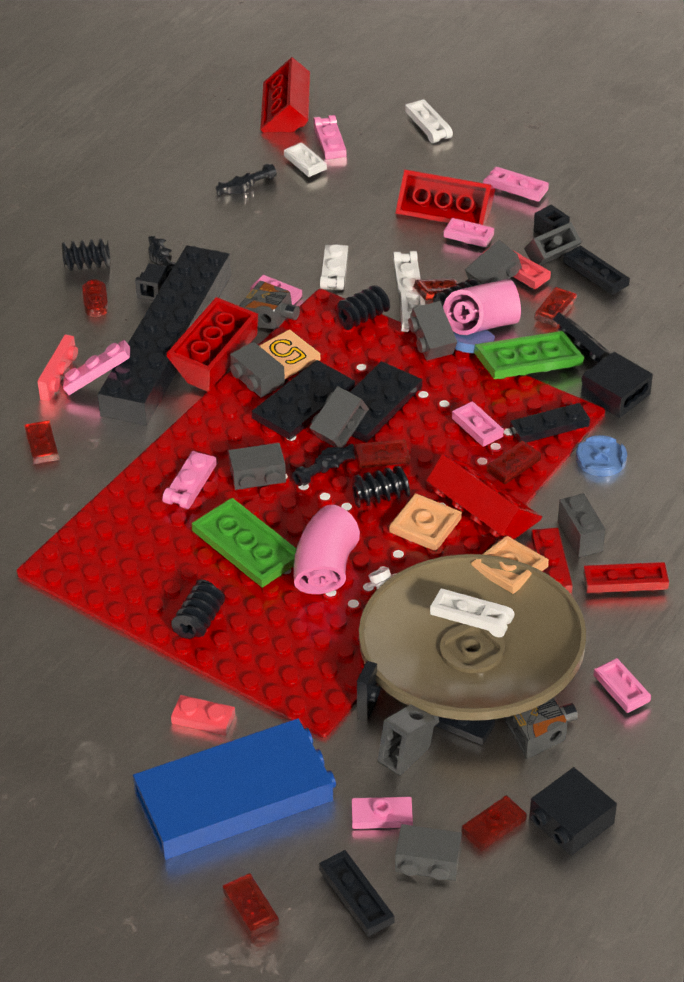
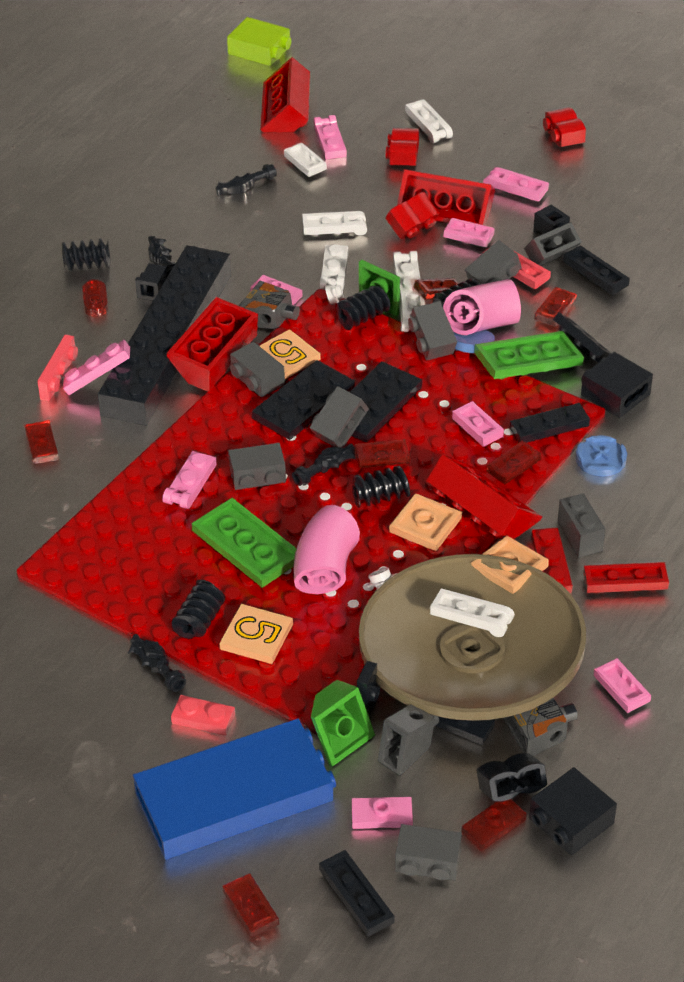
(155, 657): none -> black piece
(256, 633): none -> light nougat tile
(258, 41): none -> lime brick
(334, 223): none -> white plate
(334, 292): none -> white plate
(341, 720): none -> bright green slope
(390, 283): none -> bright green slope
(403, 146): none -> red brick
(412, 216): none -> red brick
(509, 778): none -> black brick
(564, 127): none -> red brick

